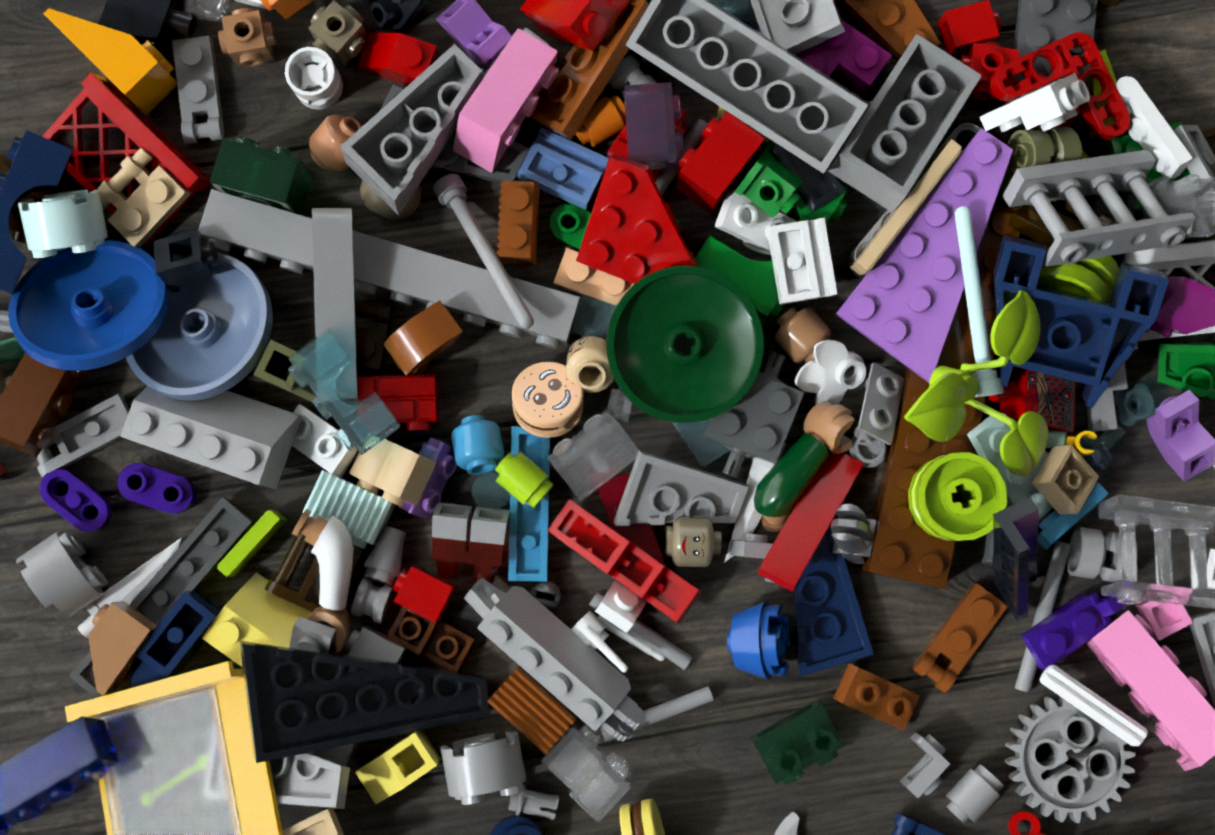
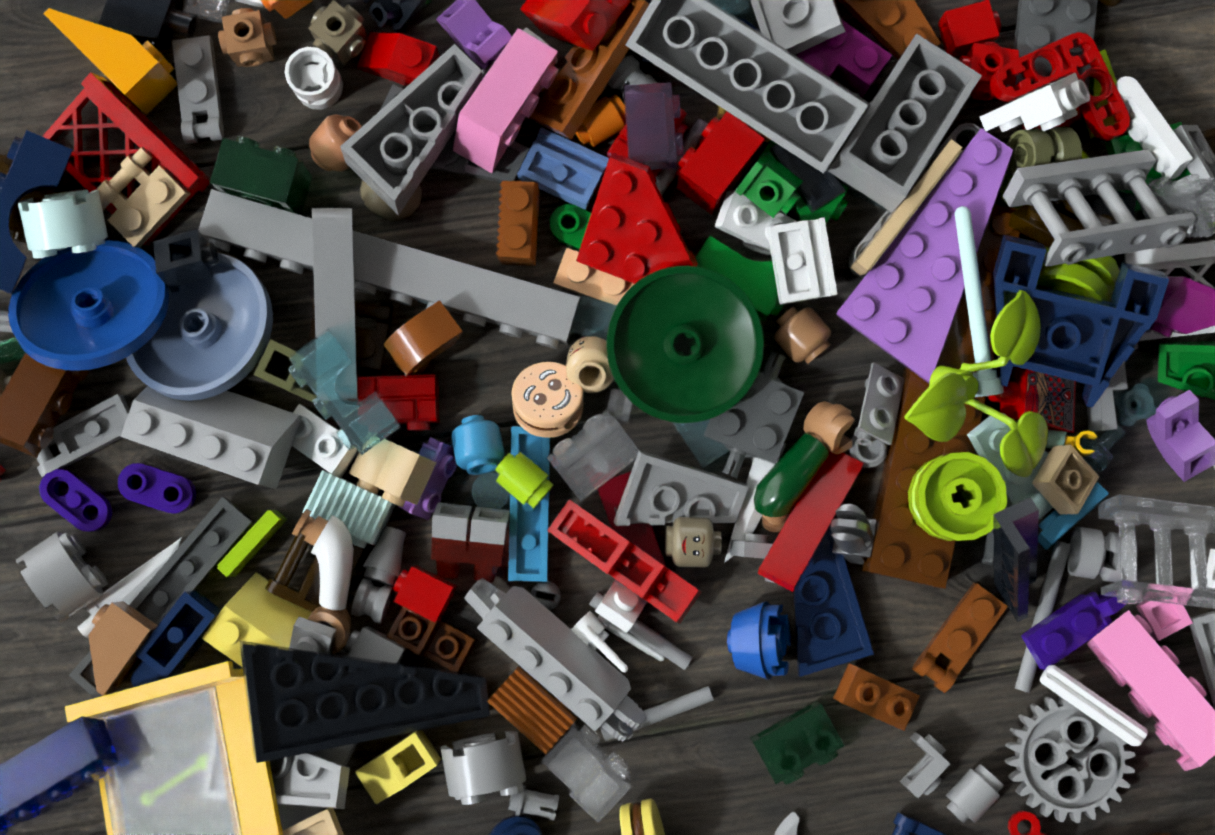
(452, 193): light grey piece -> none
(831, 372): white plate -> none

